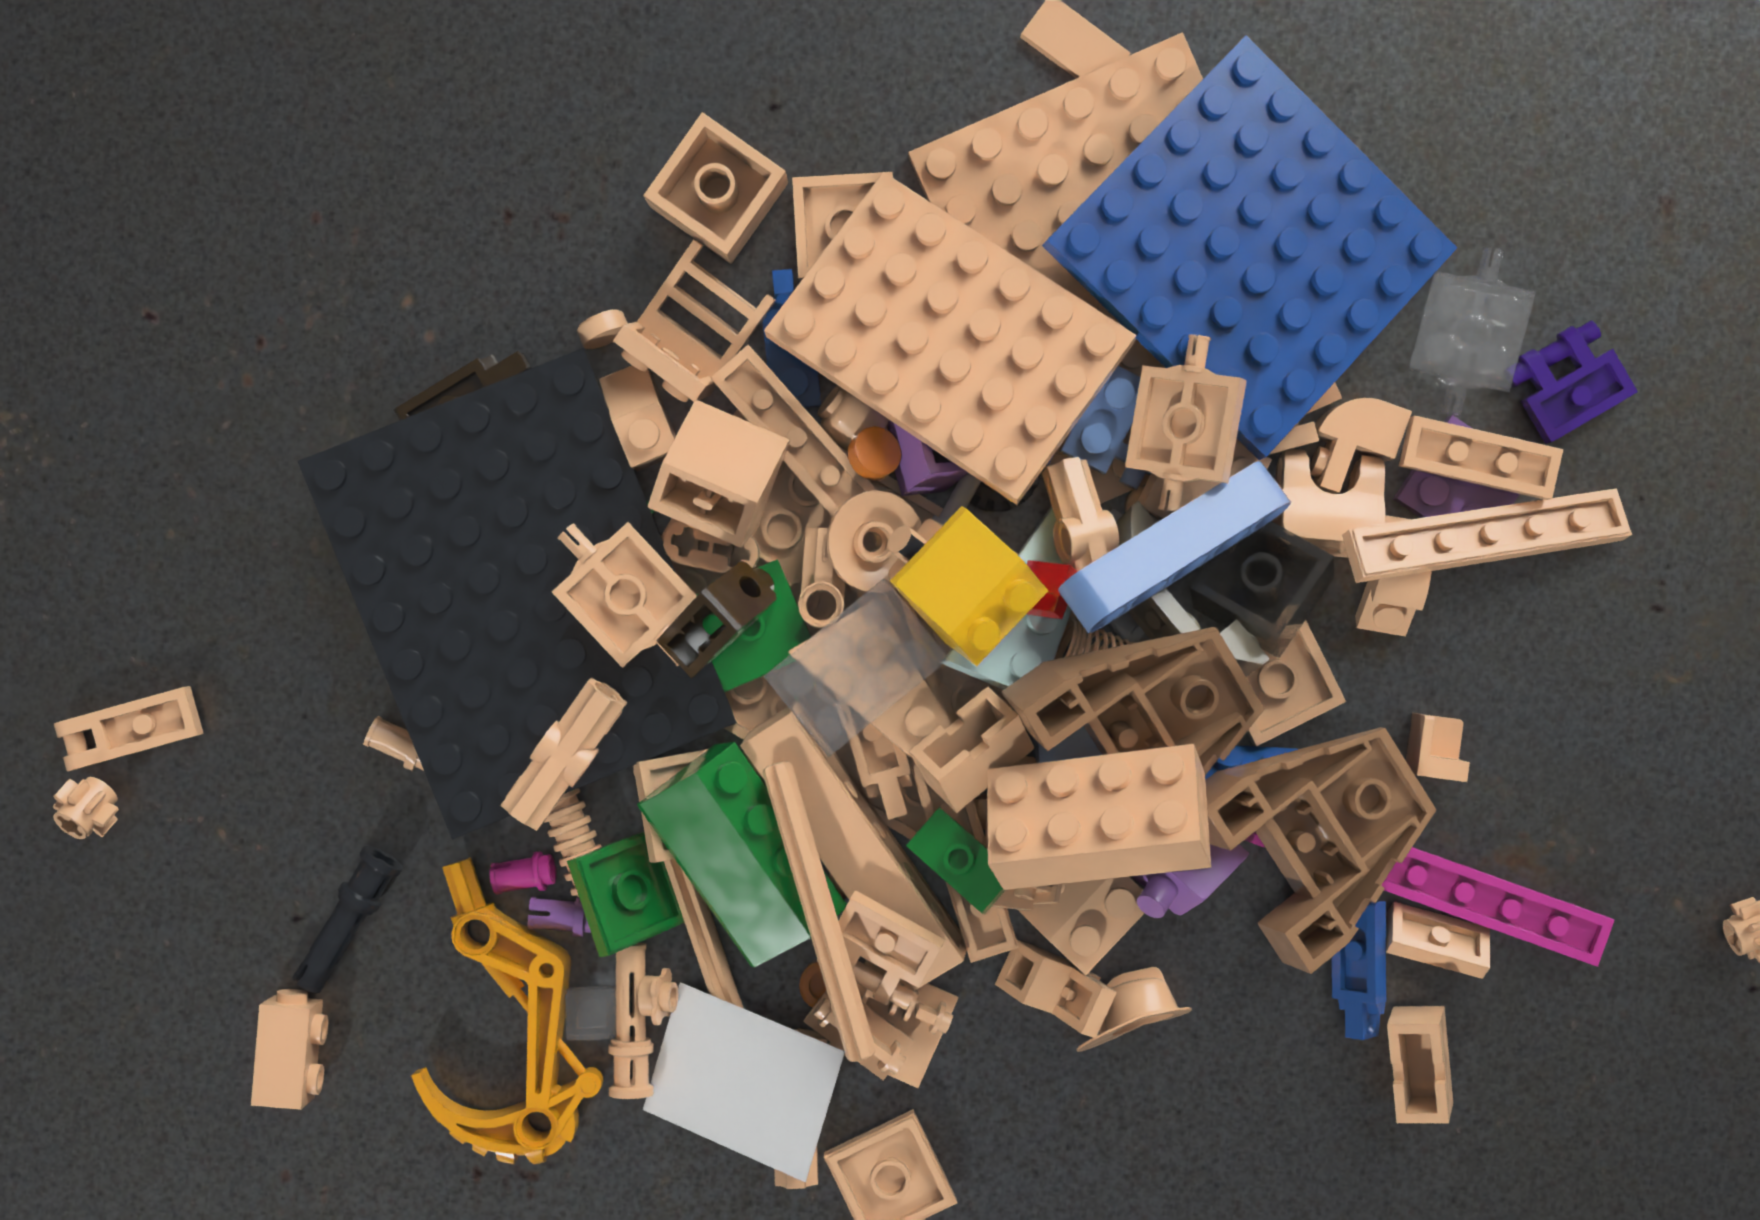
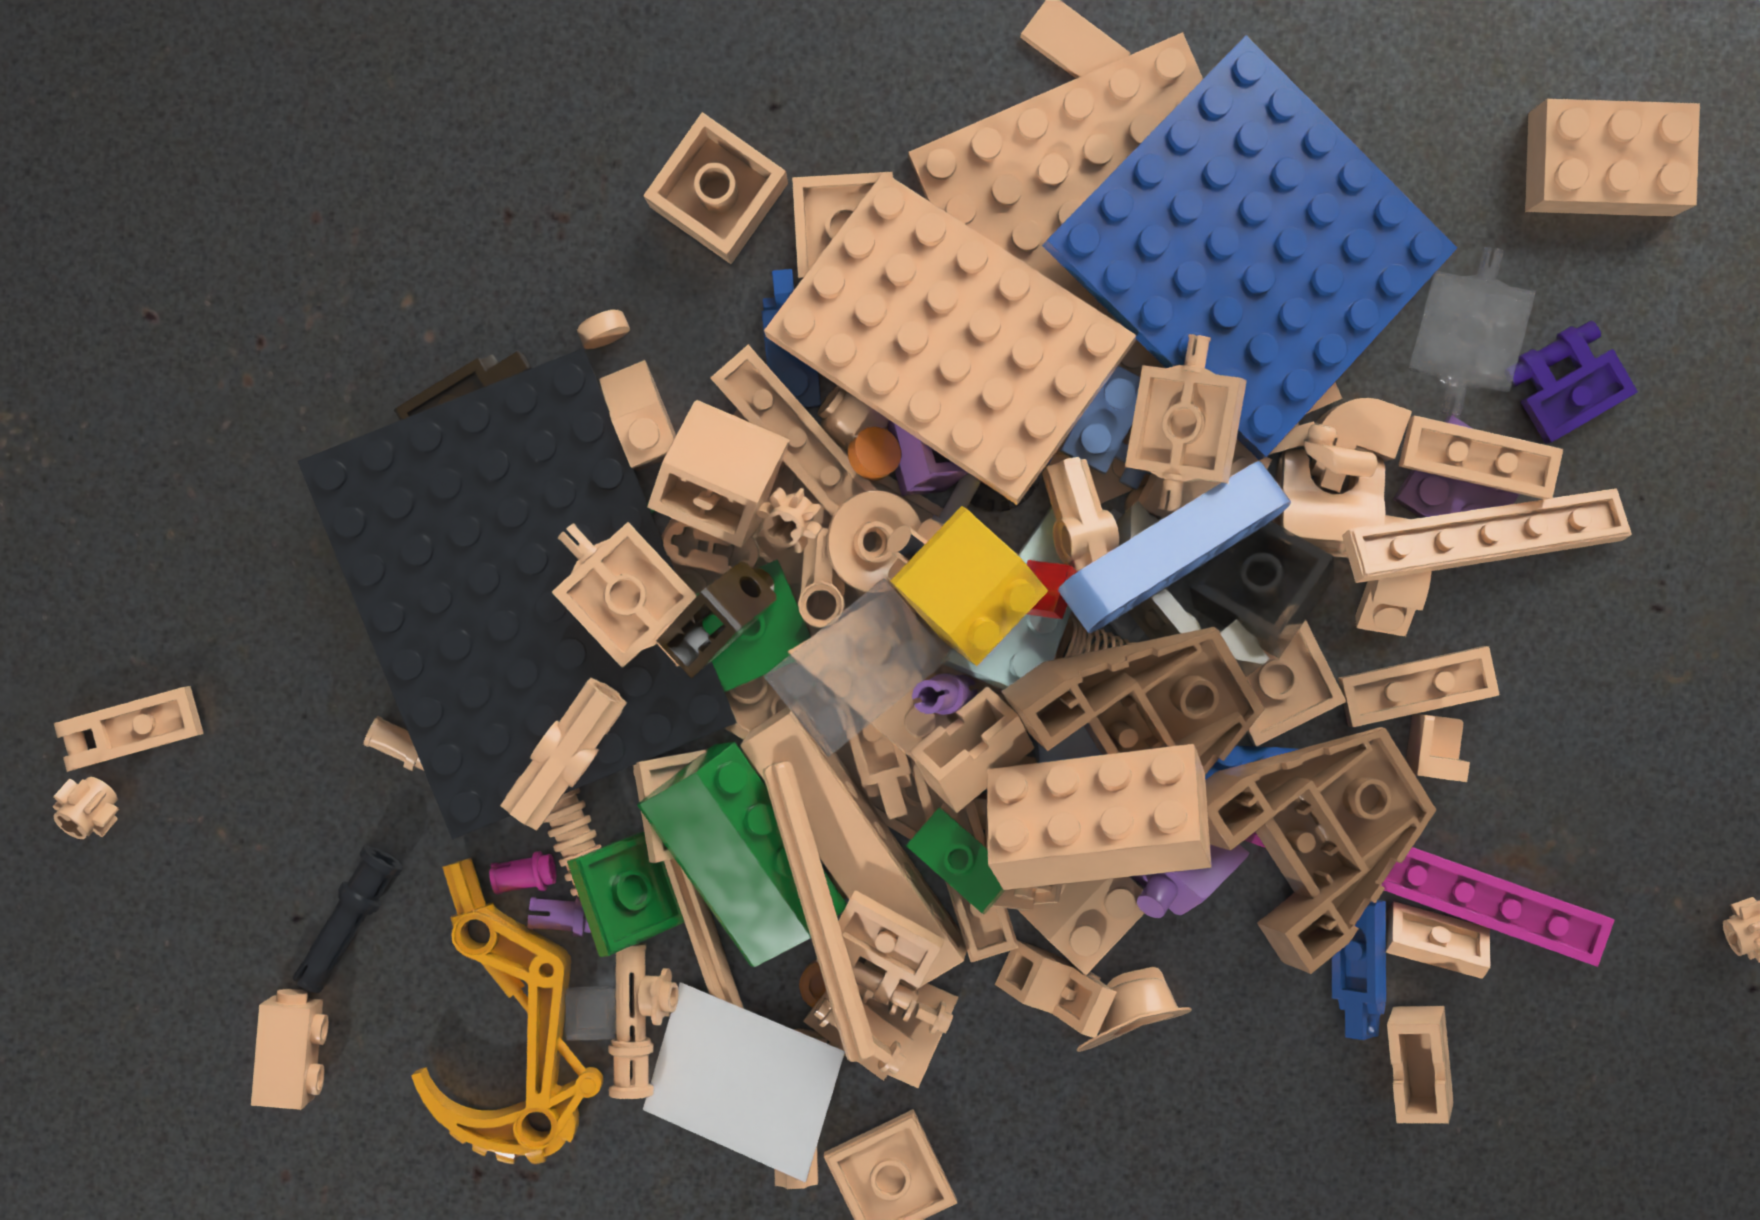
(671, 349): light nougat plate -> none
(789, 520): none -> light nougat gear
(944, 693): none -> medium lavender pin
(1337, 459): none -> light nougat arm
(1418, 686): none -> light nougat plate
(1612, 157): none -> light nougat brick

